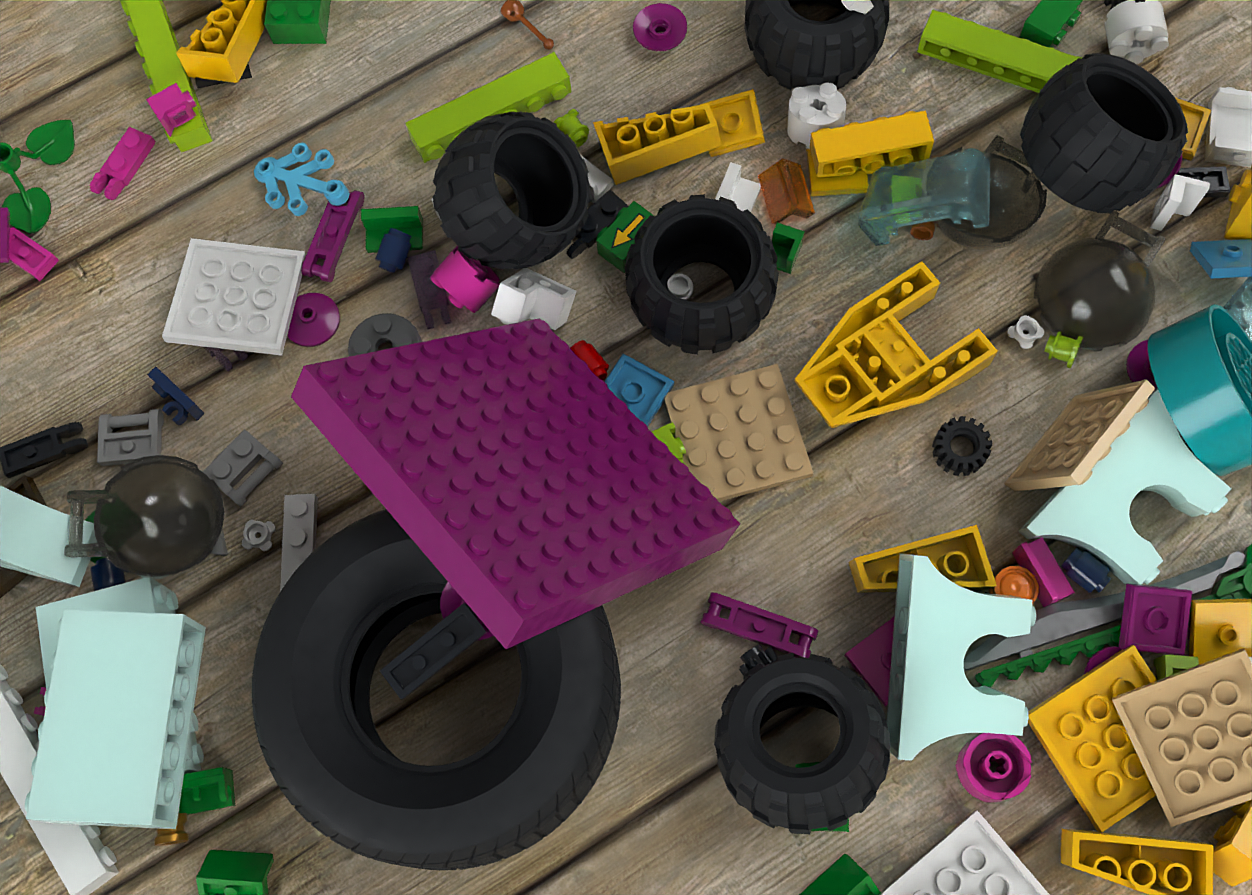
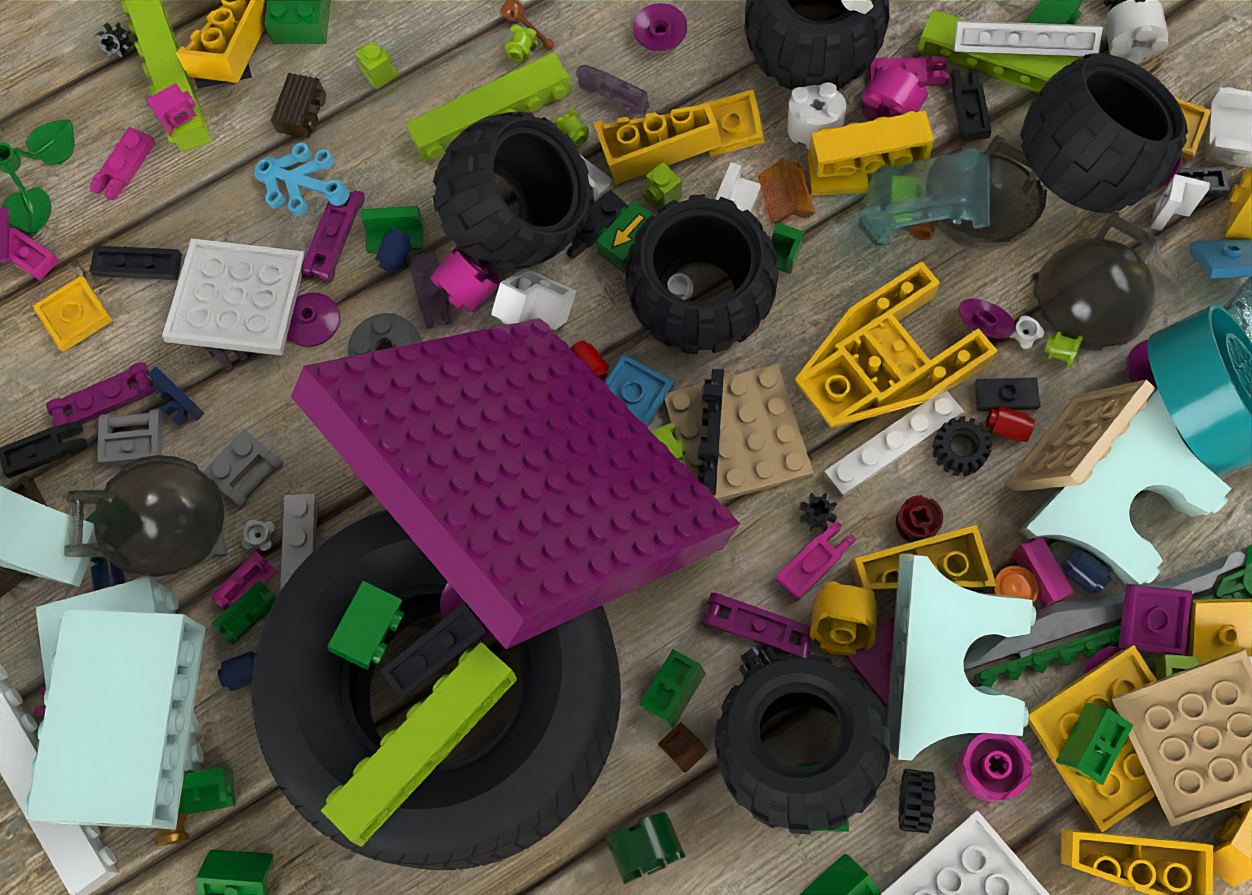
(72, 313): none -> yellow plate
(102, 397): none -> magenta plate
(114, 39): none -> black gear
(135, 262): none -> black plate
(237, 671): none -> dark blue brick
(245, 612): none -> green hinge
(251, 571): none -> dark pink hinge
(298, 105): none -> dark brown brick
(366, 625): none -> green brick
(376, 64): none -> lime brick
(418, 744): none -> lime brick
(521, 42): none -> lime brick
(611, 88): none -> clear purple hinge
(645, 847): none -> dark green brick
(662, 186): none -> lime brick
(673, 688): none -> green hinge
(683, 747): none -> reddish brown slope
(709, 446): none -> black hinge
(813, 562): none -> dark pink hinge
(826, 515): none -> black gear
(844, 618): none -> yellow brick
(892, 94): none -> dark pink brick
(892, 443): none -> white plate
(916, 66): none -> dark pink hinge
(916, 801): none -> black tyre
(919, 518): none -> dark red wheel
(970, 106): none -> black hinge
(987, 317): none -> magenta dish
(1007, 392): none -> black plate
(1009, 424): none -> red brick
(1027, 38): none -> white plate
(1094, 743): none -> green hinge

